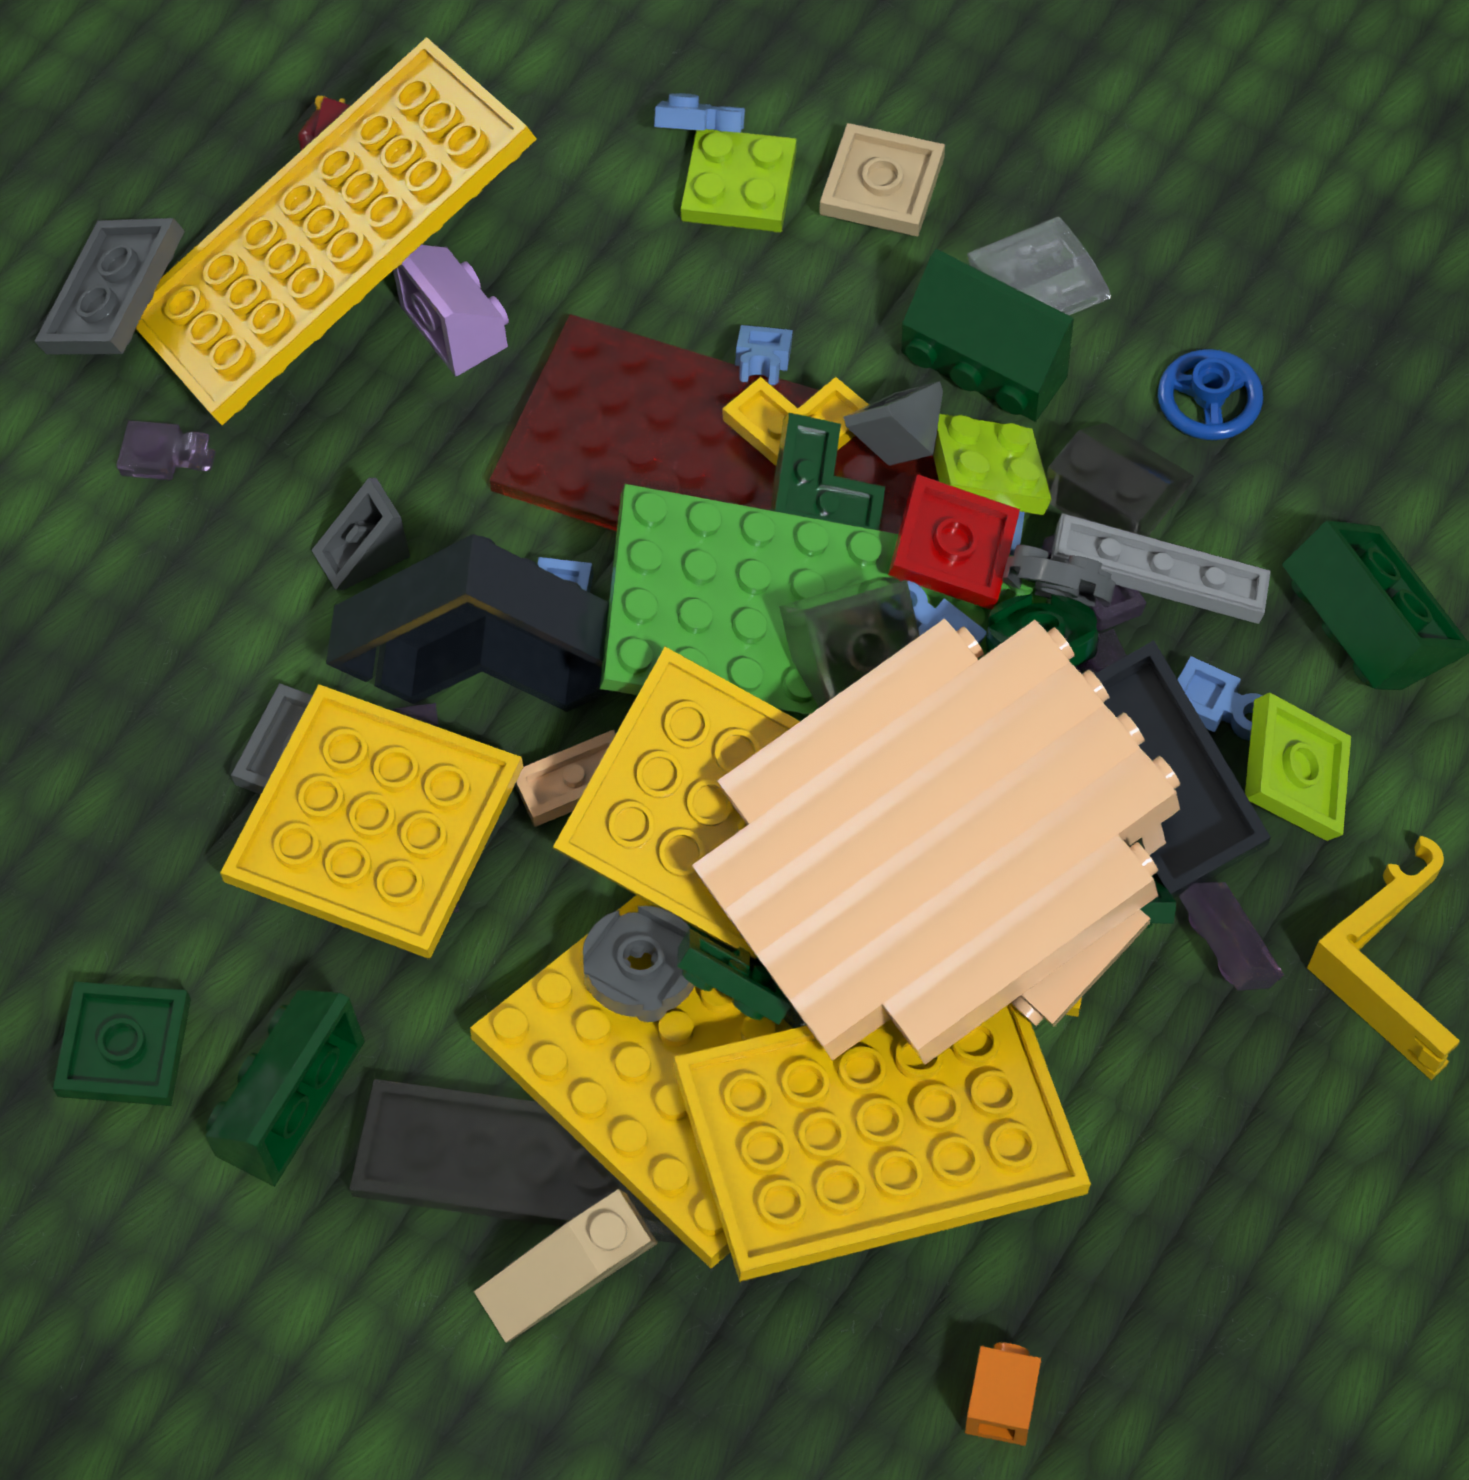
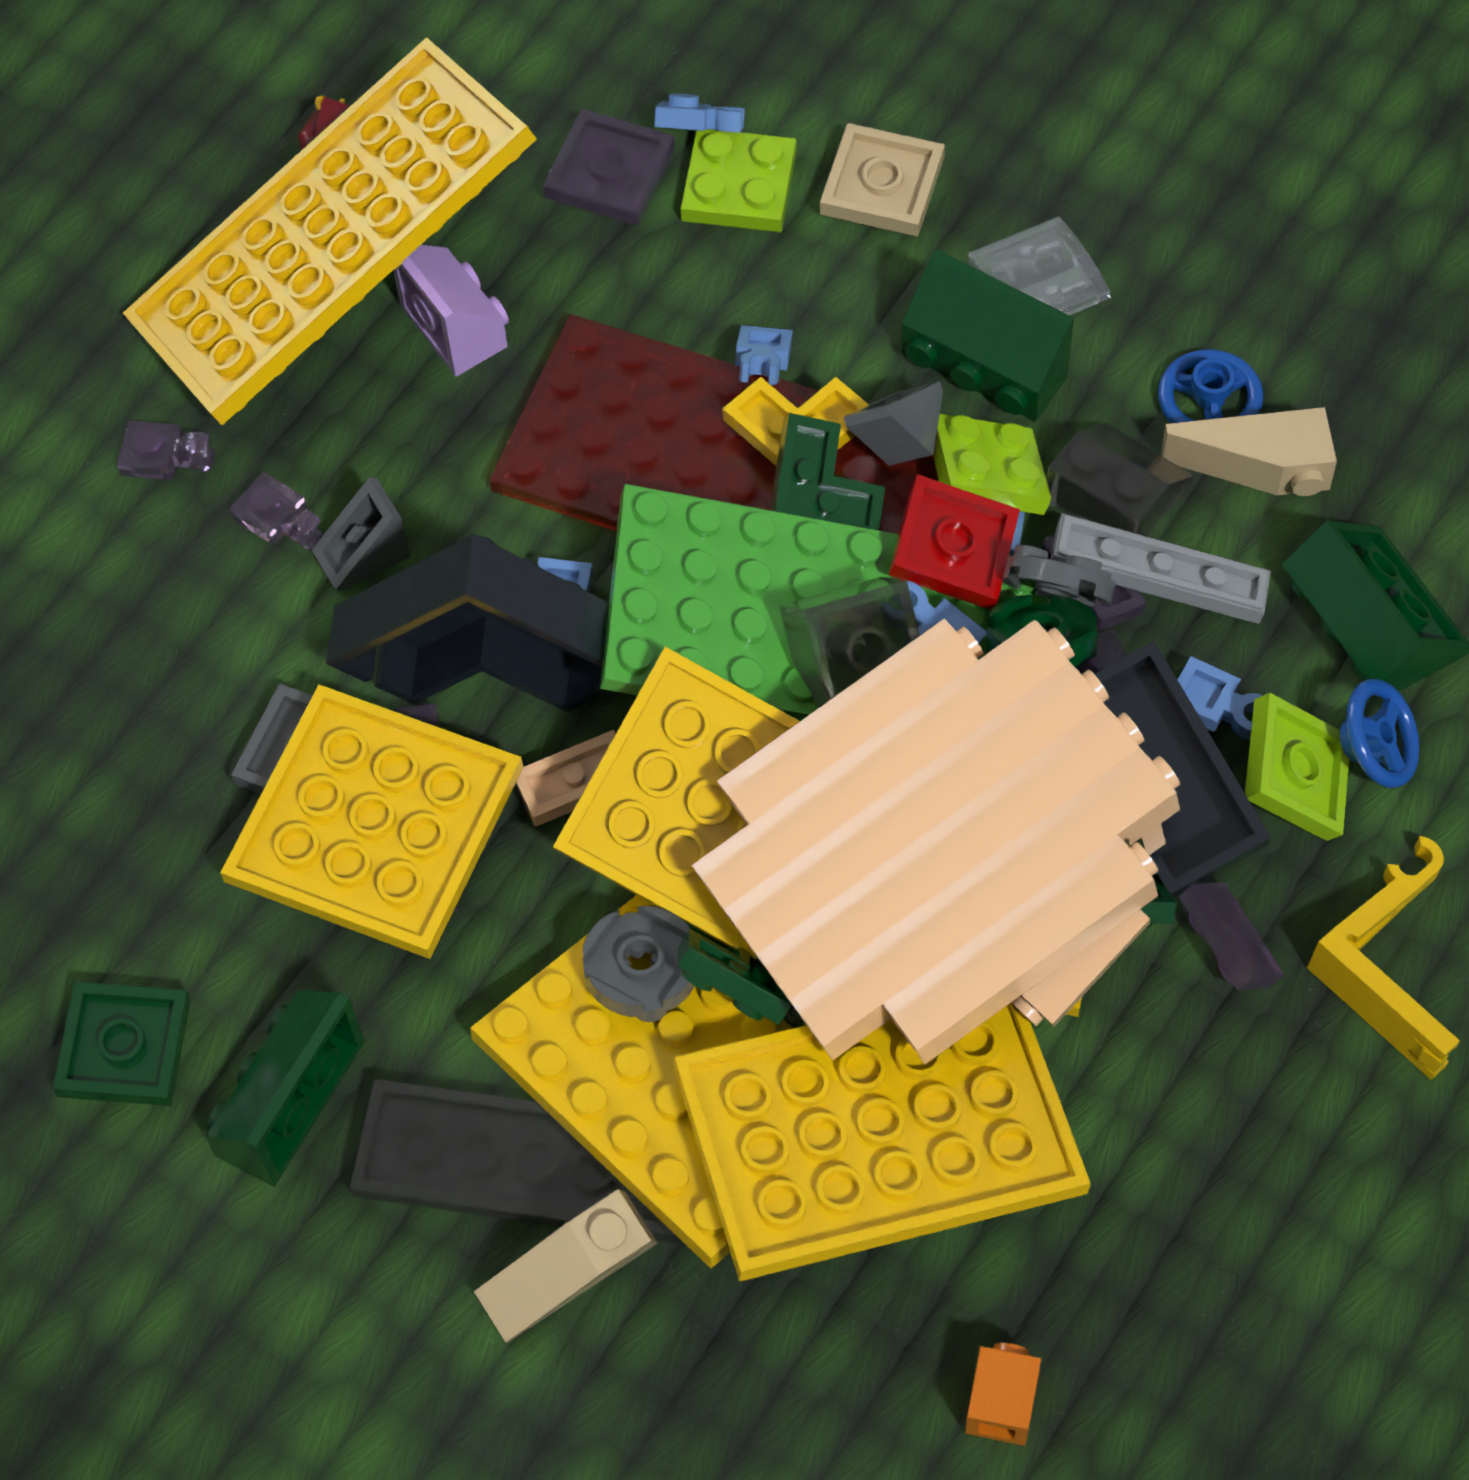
(110, 286): dark grey plate -> none
(275, 510): none -> clear purple plate
(609, 167): none -> clear purple plate
(1261, 451): none -> tan slope
(1374, 737): none -> blue piece

